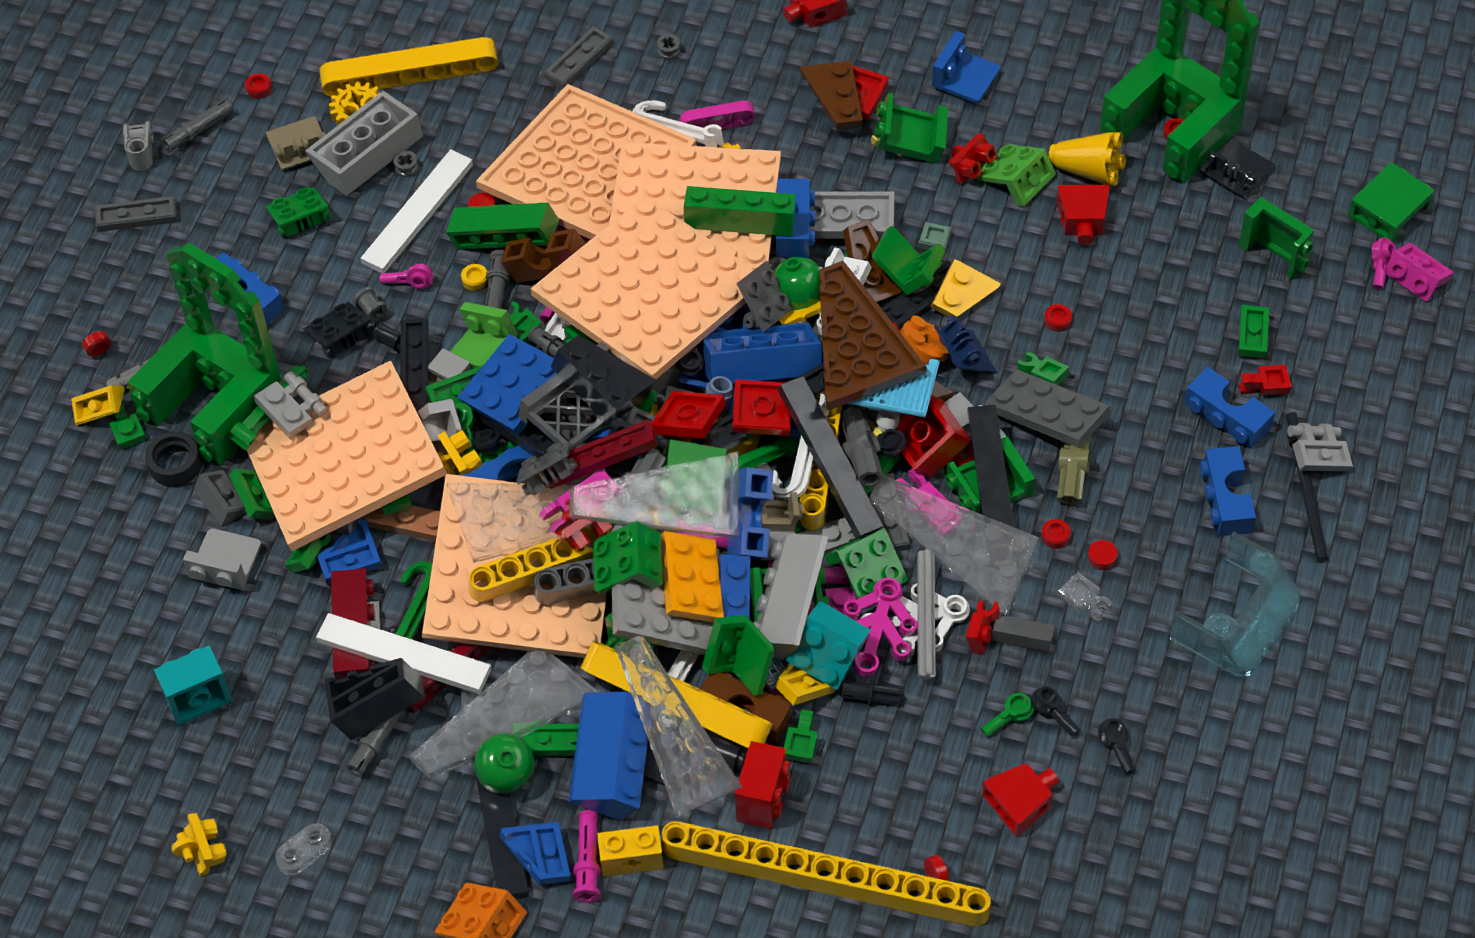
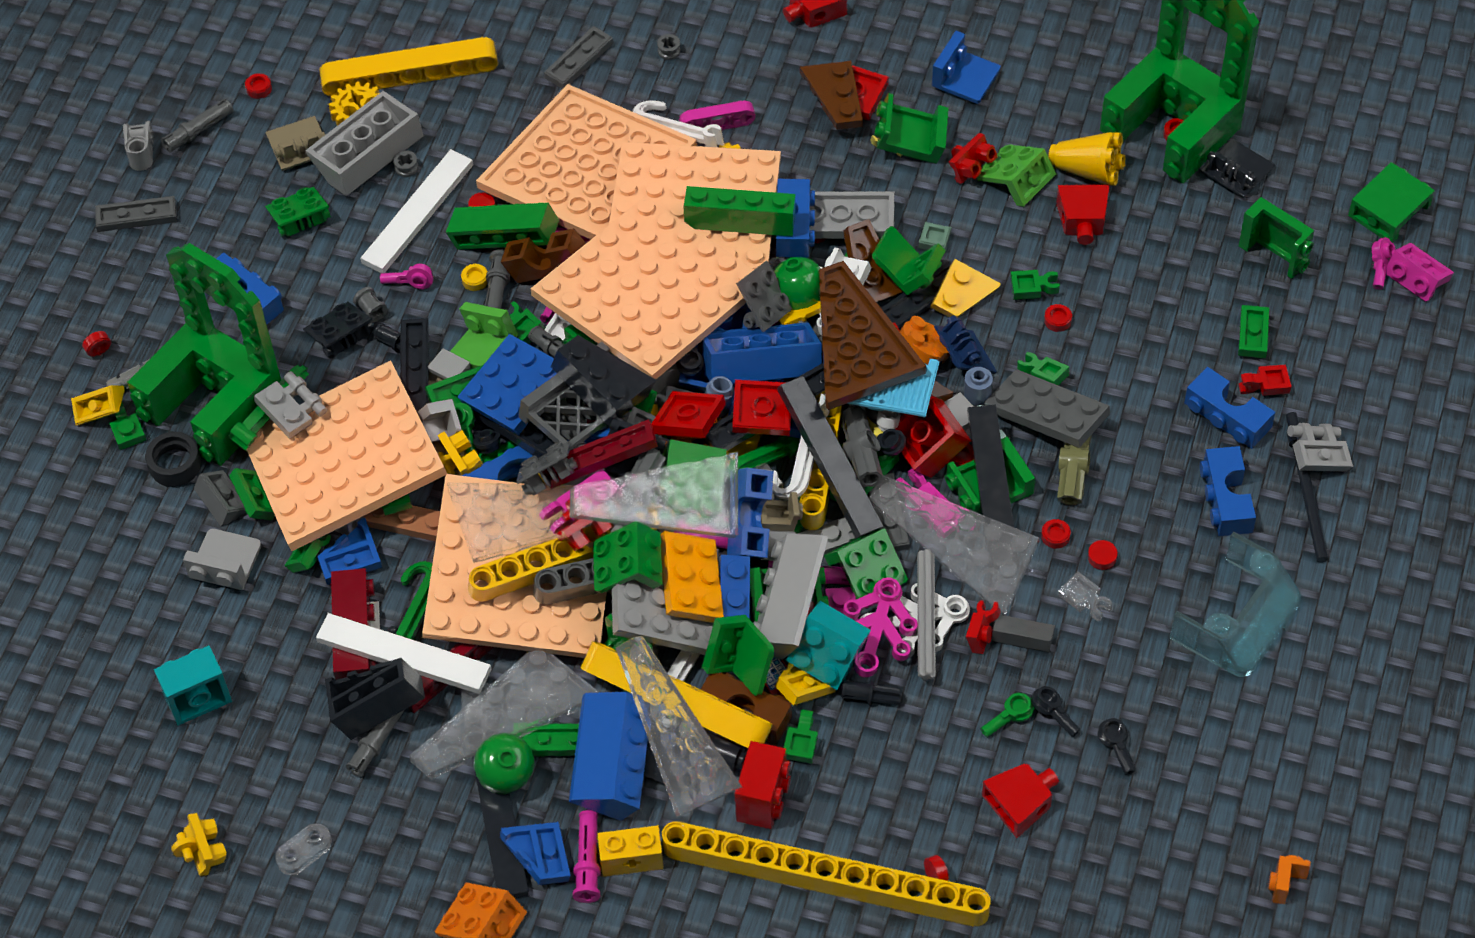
(978, 385): none -> sand blue brick
(1029, 284): none -> green plate
(1287, 867): none -> orange bracket

